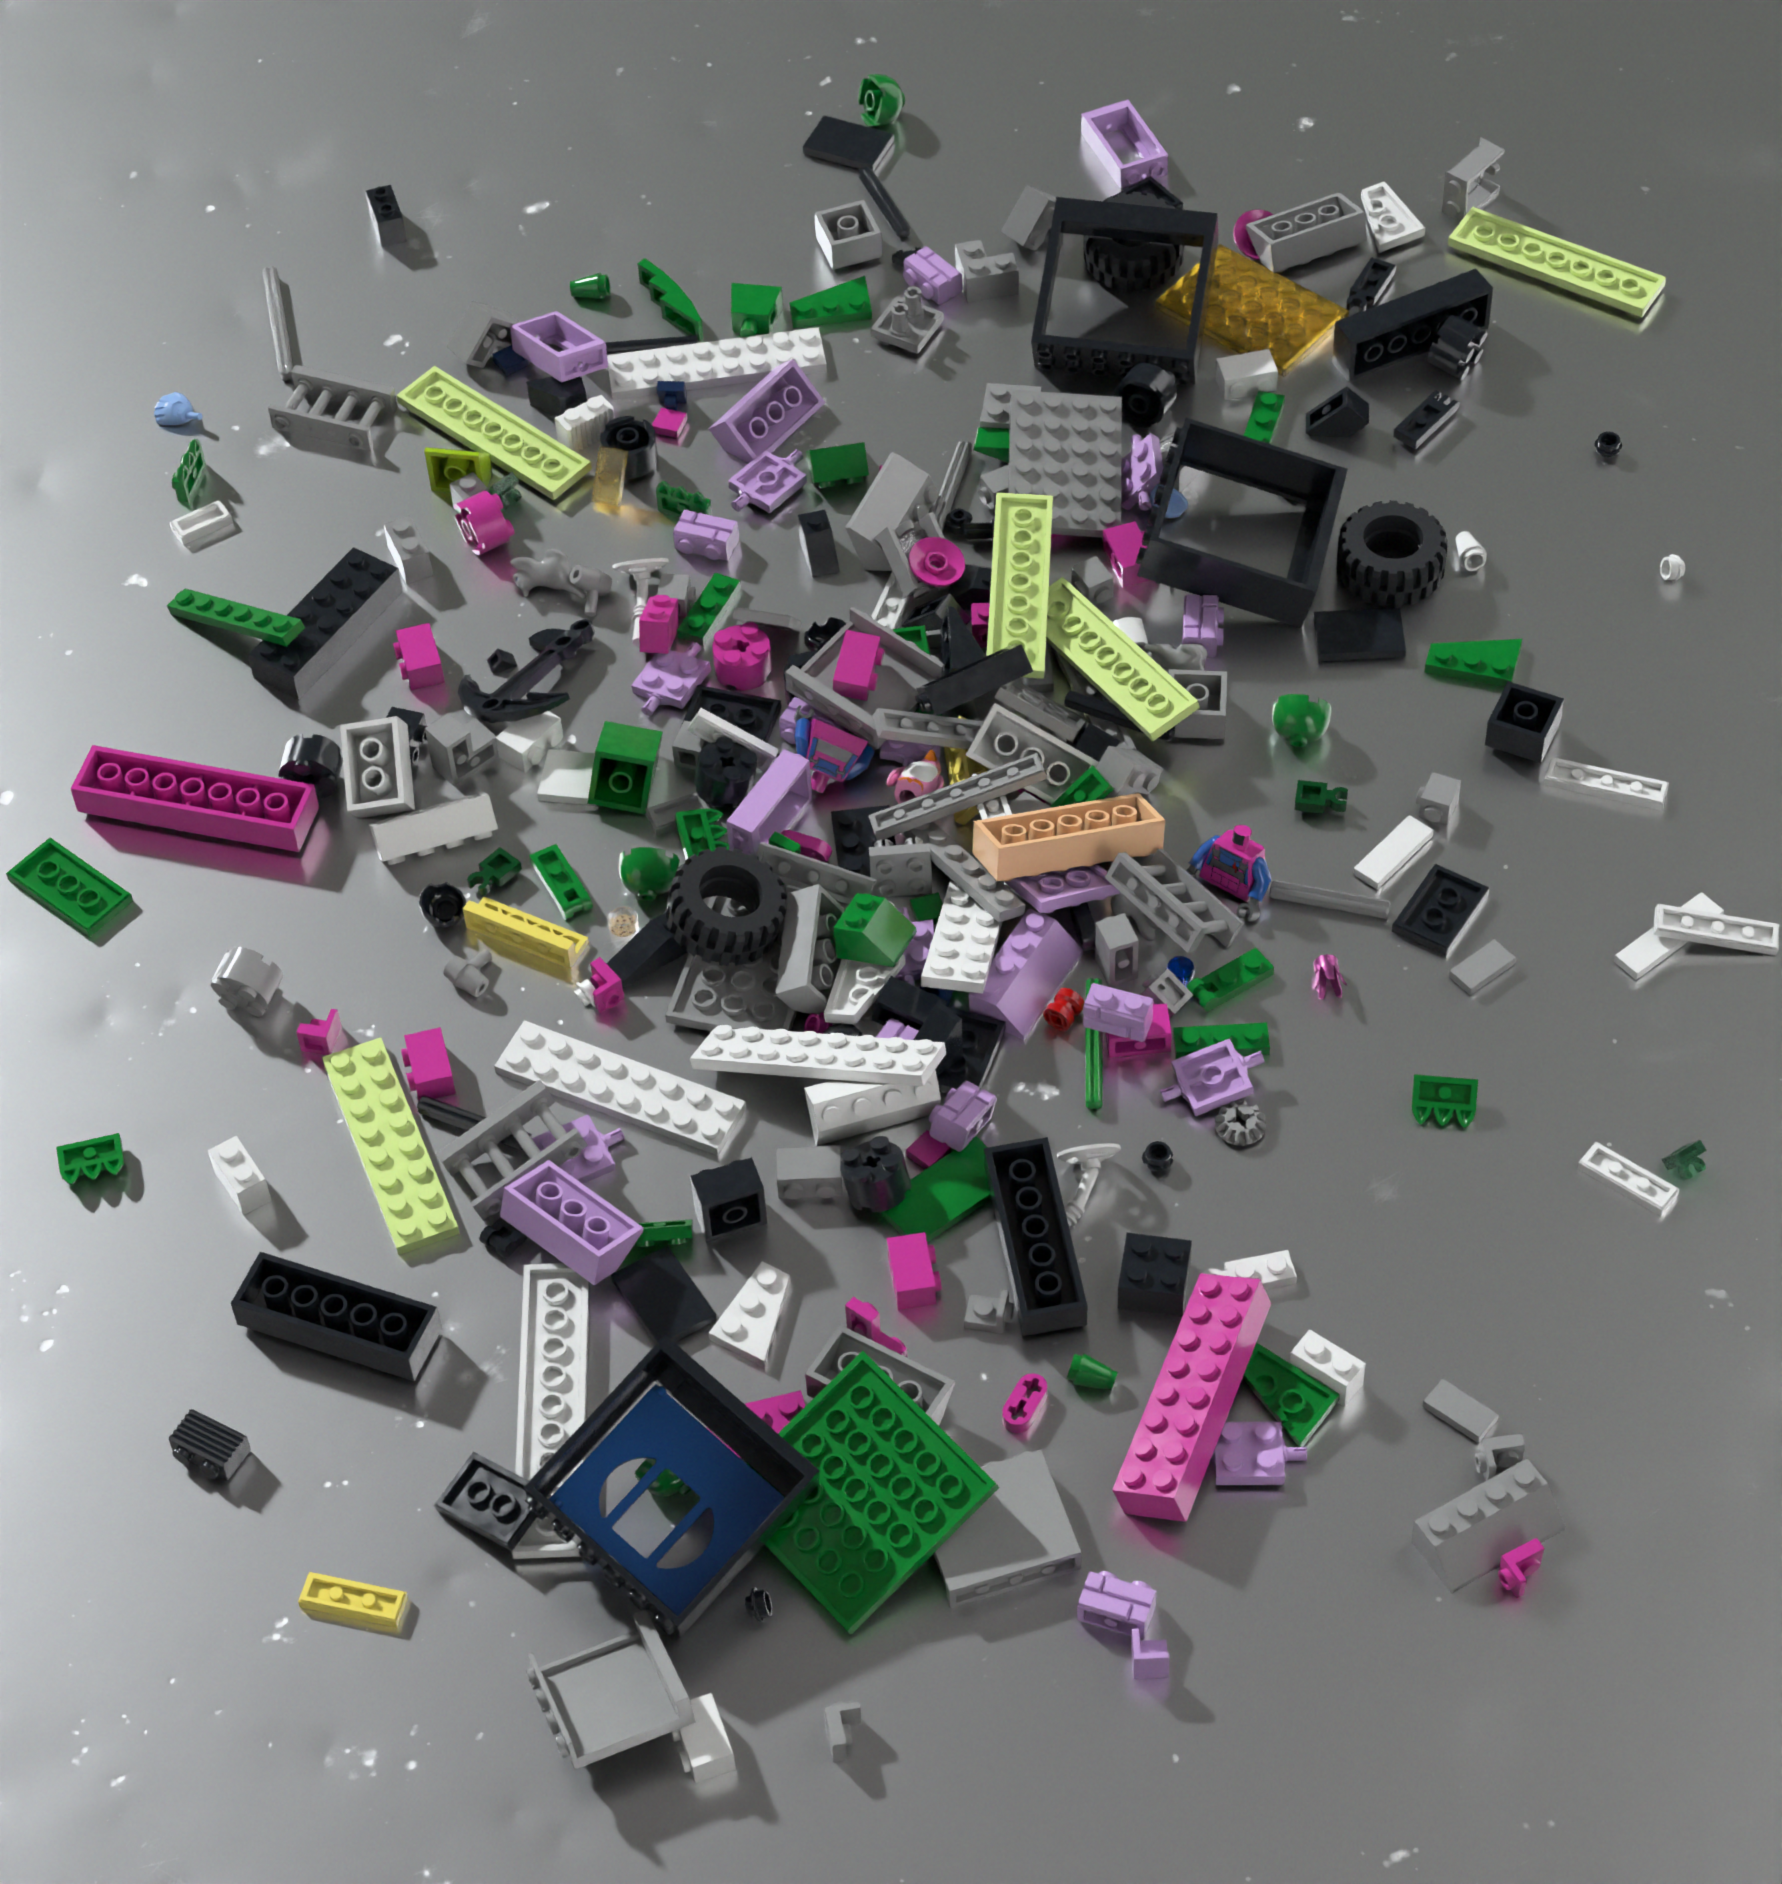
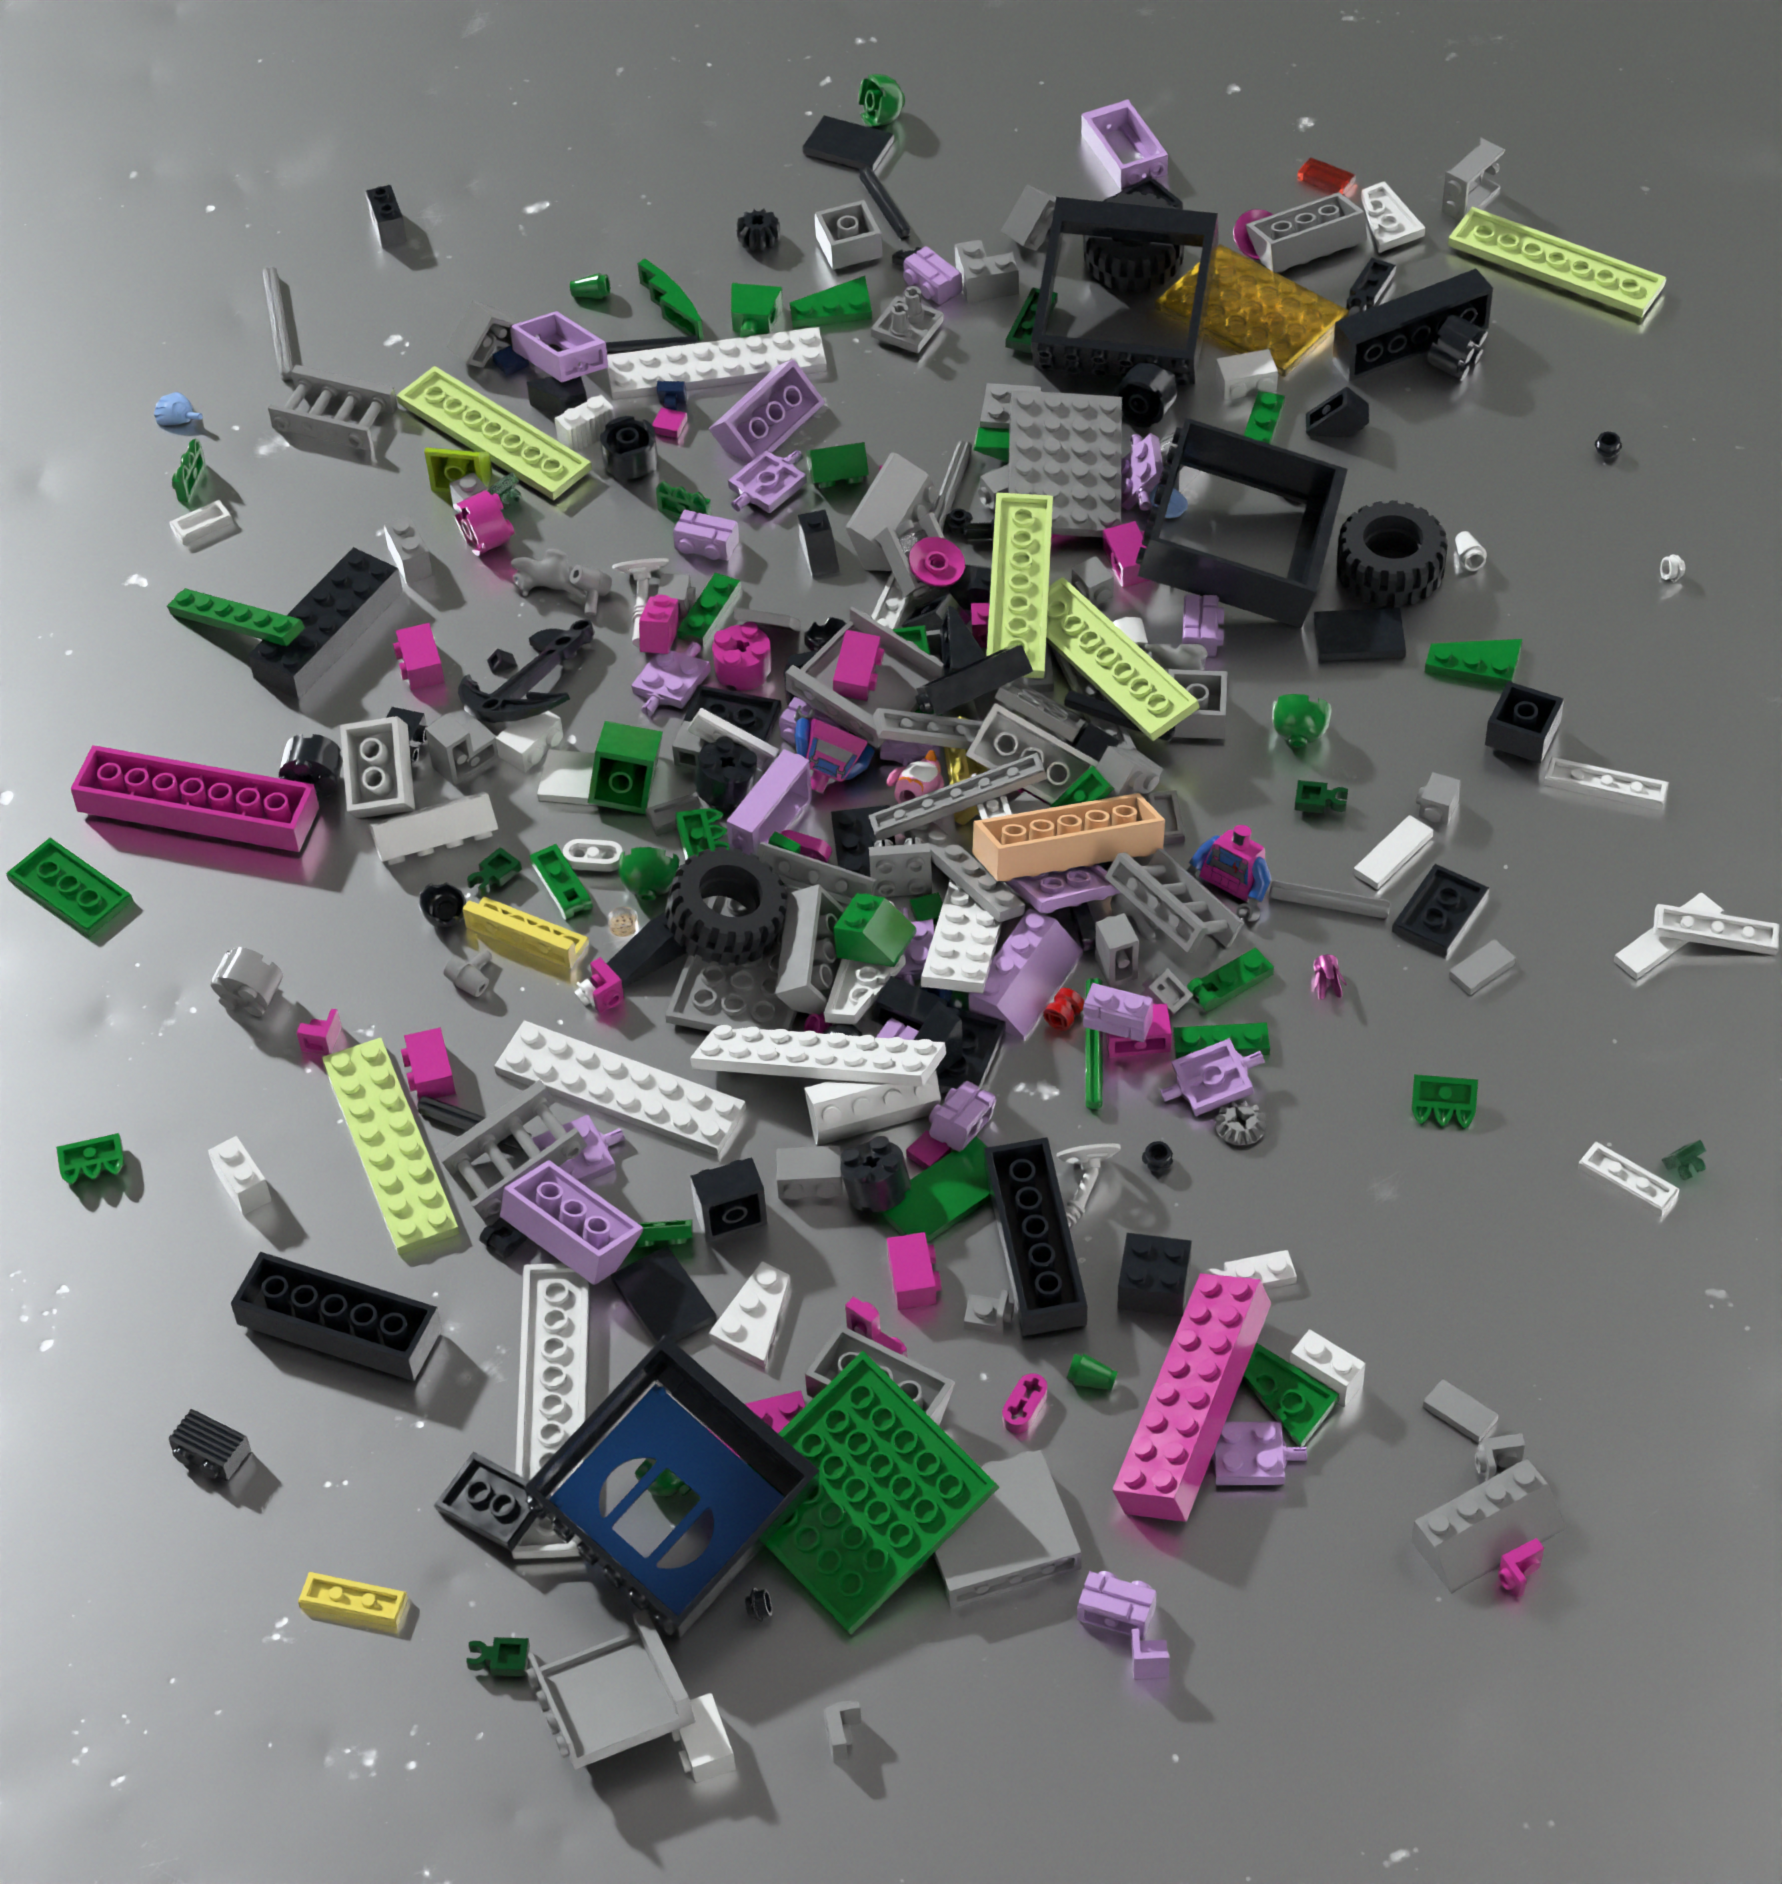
(505, 1657): none -> dark green plate
(595, 854): none -> white plate
(609, 476): clear yellow plate -> none
(758, 229): none -> black gear
(1022, 329): none -> dark green plate
(1167, 805): none -> light grey tile
(1182, 968): clear blue piece -> none
(1326, 176): none -> clear red tile
(1425, 419): black hinge -> none

